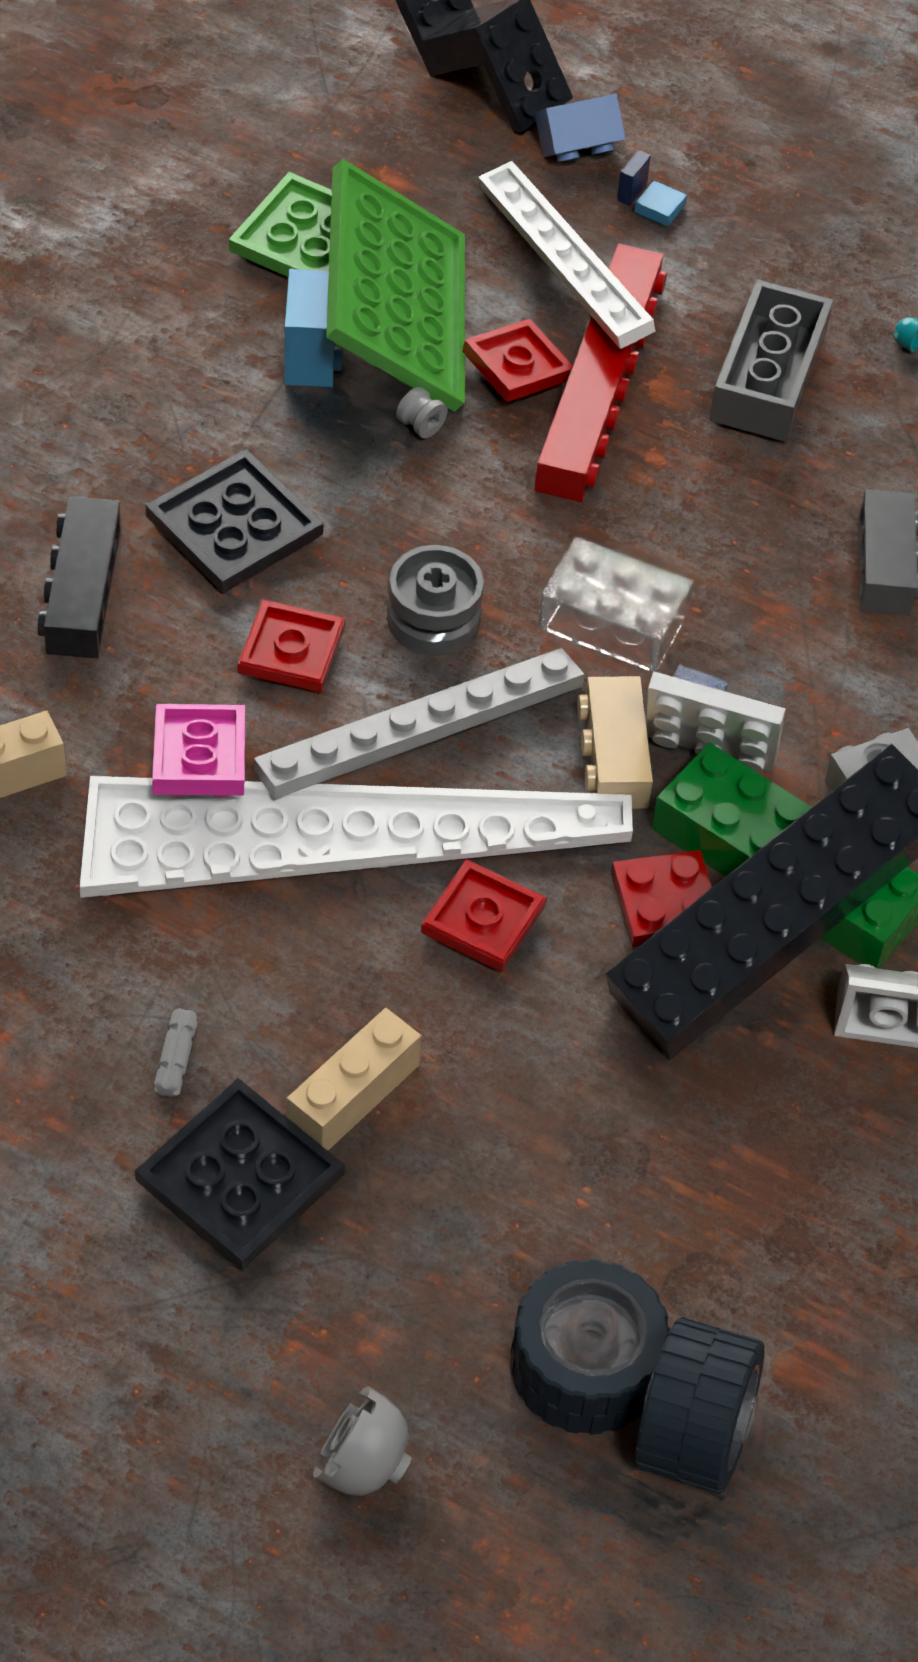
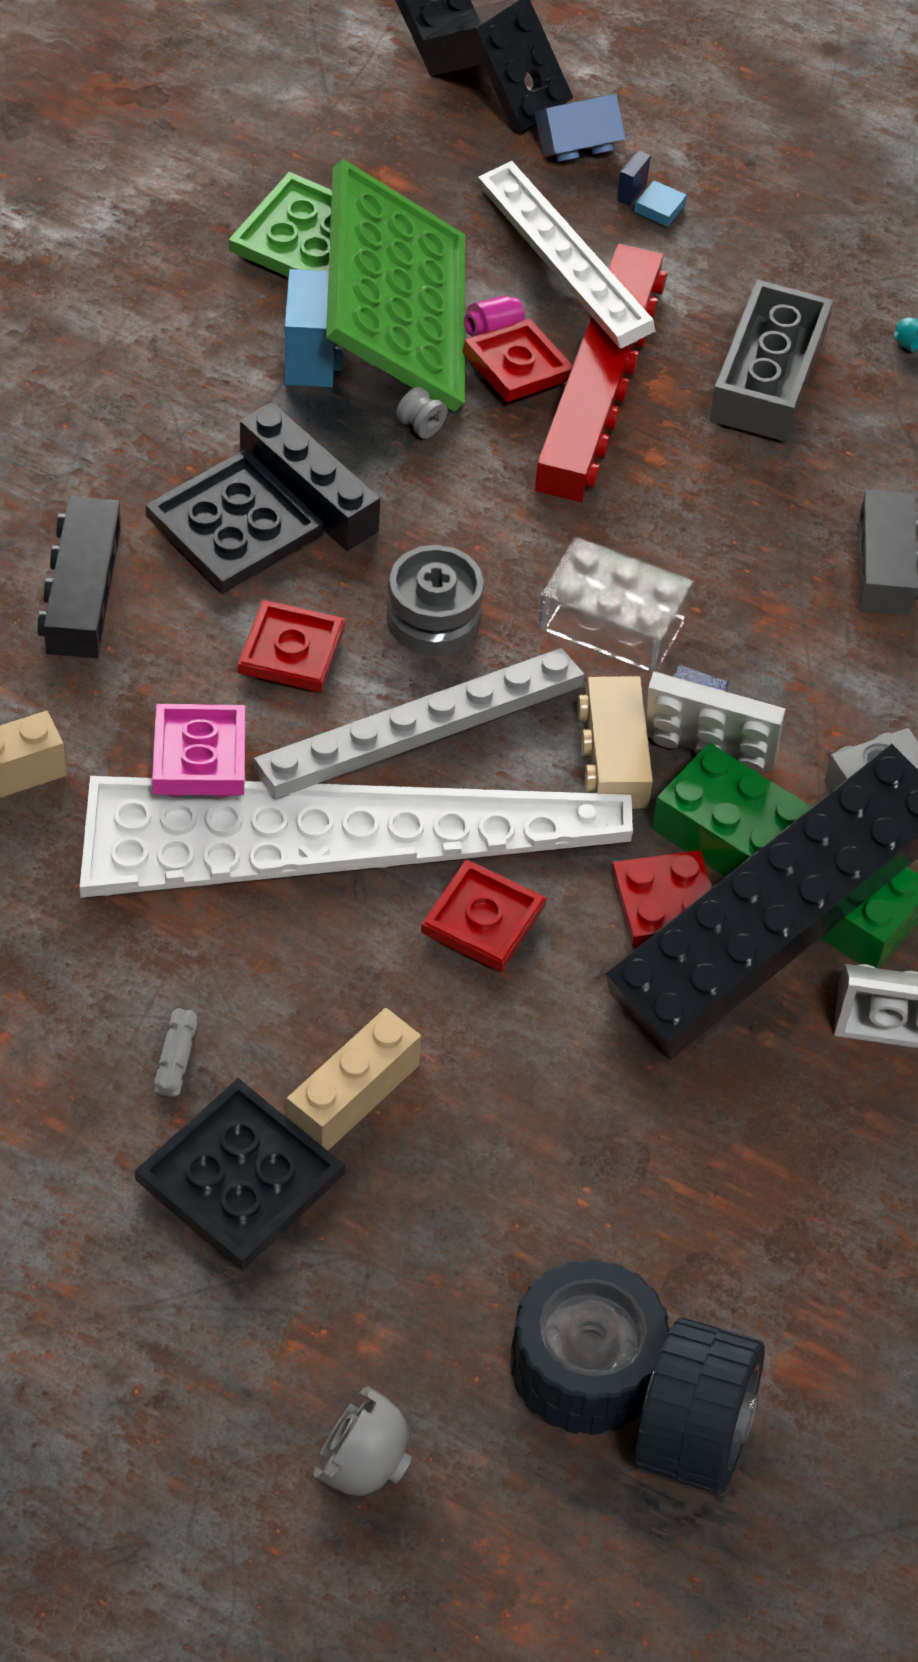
(312, 475): none -> black brick
(493, 314): none -> dark pink brick

